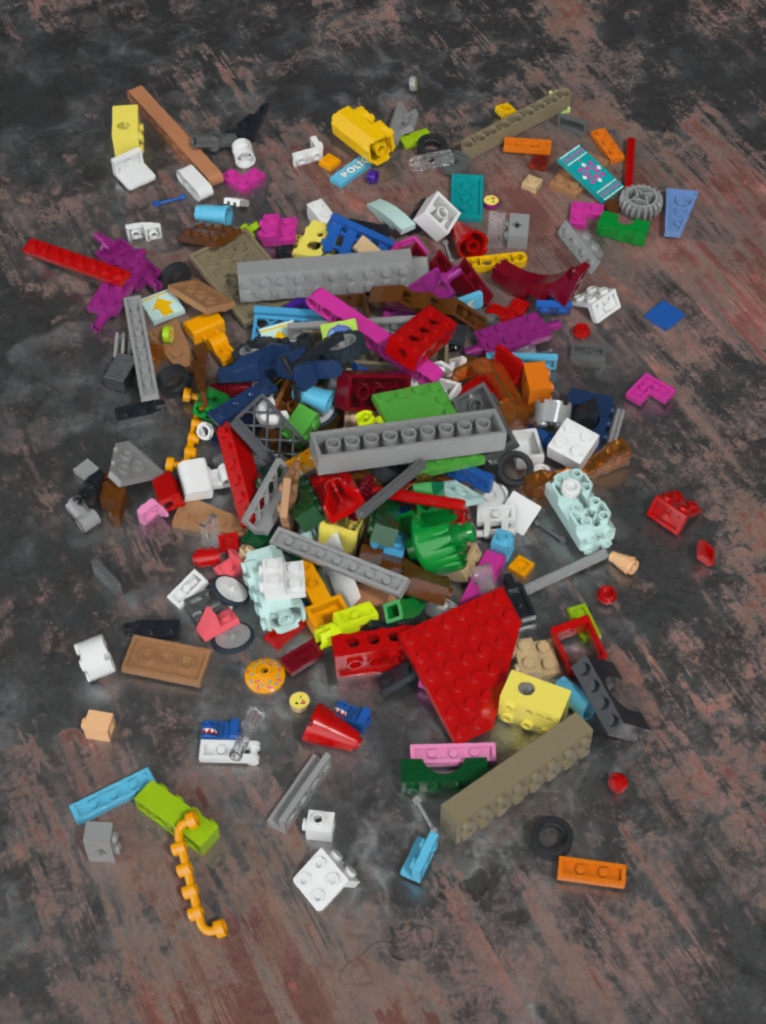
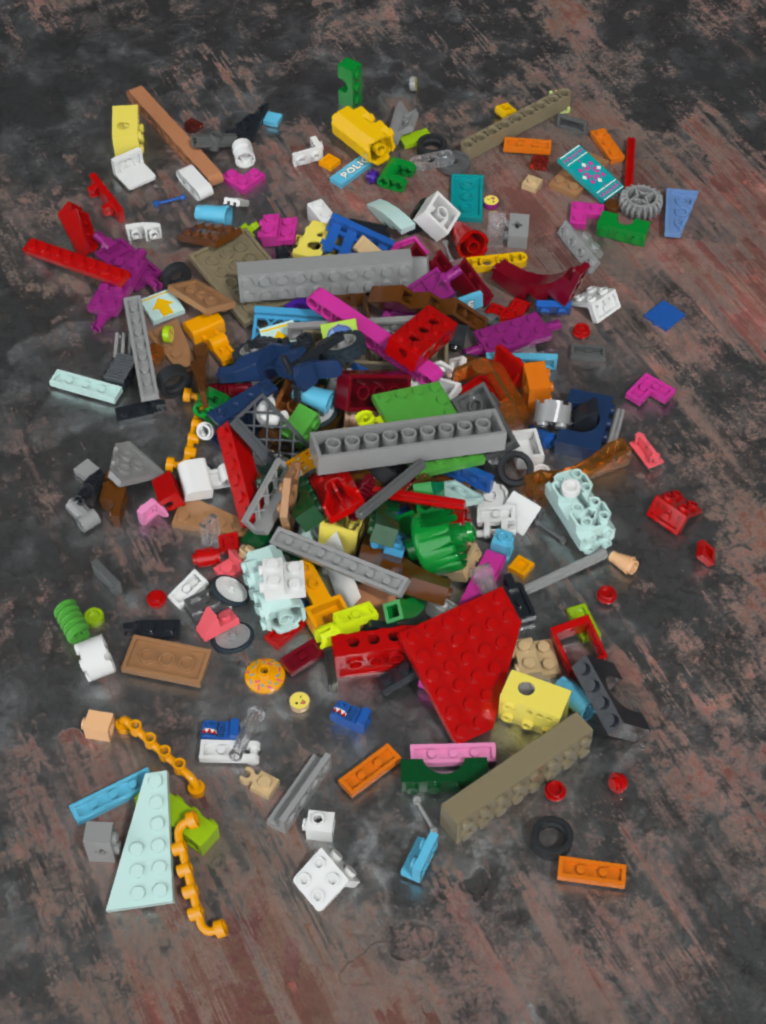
(71, 621): none -> bright green piece
(79, 228): none -> red wedge
(86, 386): none -> light aqua plate
(94, 617): none -> lime tile
(111, 205): none -> red hinge
(126, 725): none -> light orange bar
(146, 862): none -> light aqua wing
(156, 599): none -> red plate
(193, 126): none -> clear red tile
(261, 784): none -> tan plate
(272, 119): none -> medium azure tile
(331, 731): red cone -> none
(351, 73): none -> green arch
(369, 770): none -> orange plate
(390, 178): none -> green connector
(555, 791): none -> red plate
(572, 445): white brick -> none
(645, 451): none -> coral hinge

